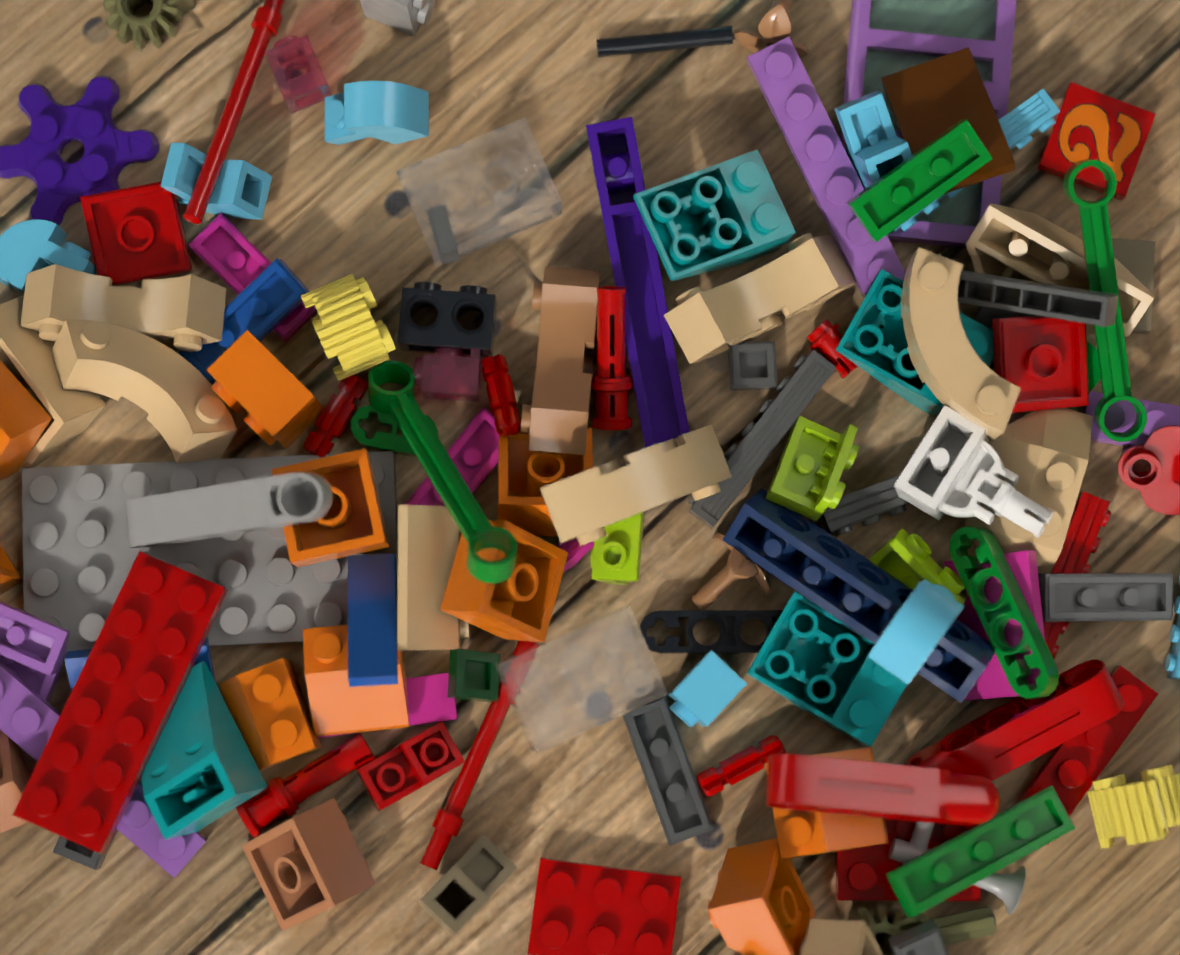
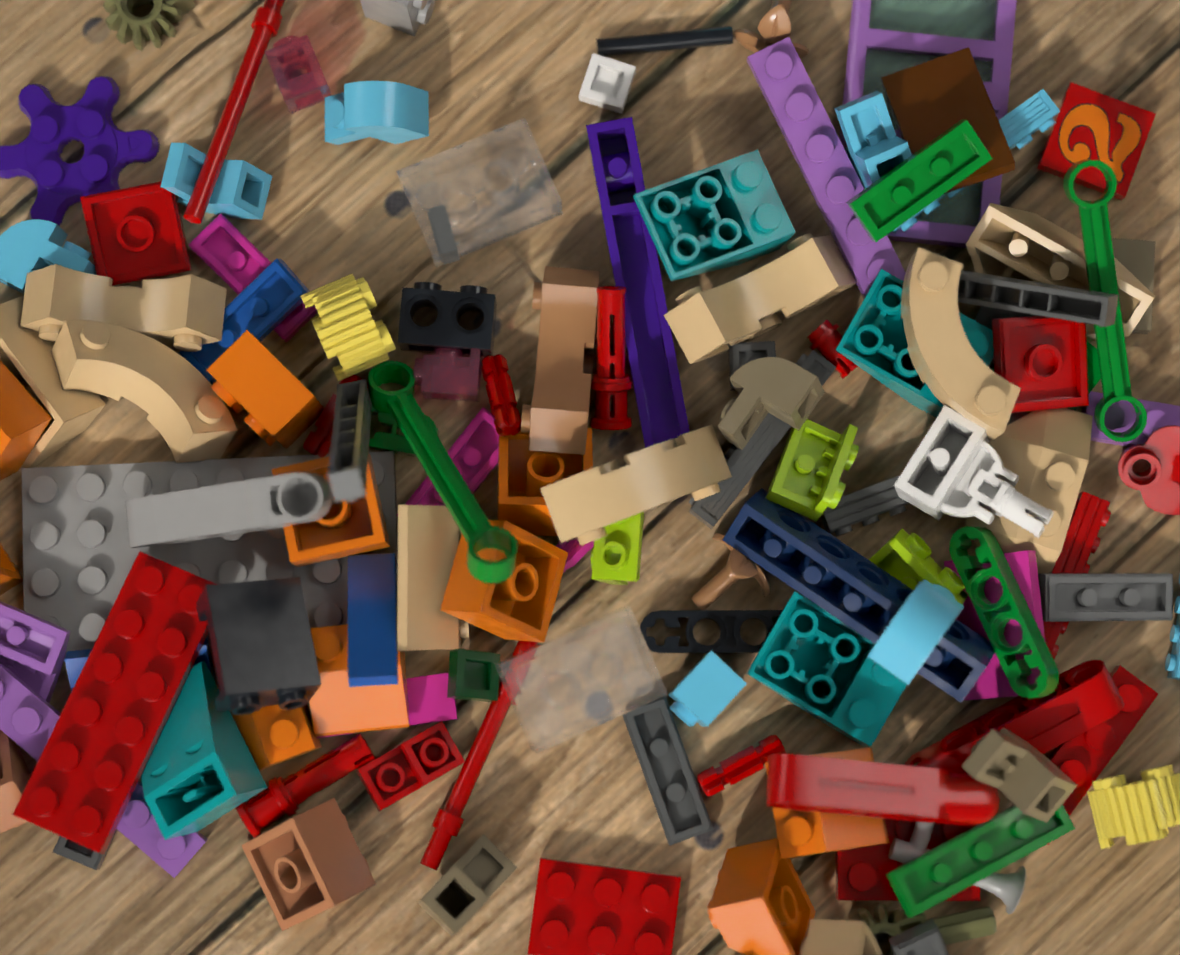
(260, 644): none -> black panel
(350, 441): none -> dark grey piece
(607, 83): none -> white plate
(768, 387): none -> dark tan brick
(1019, 773): none -> dark tan brick

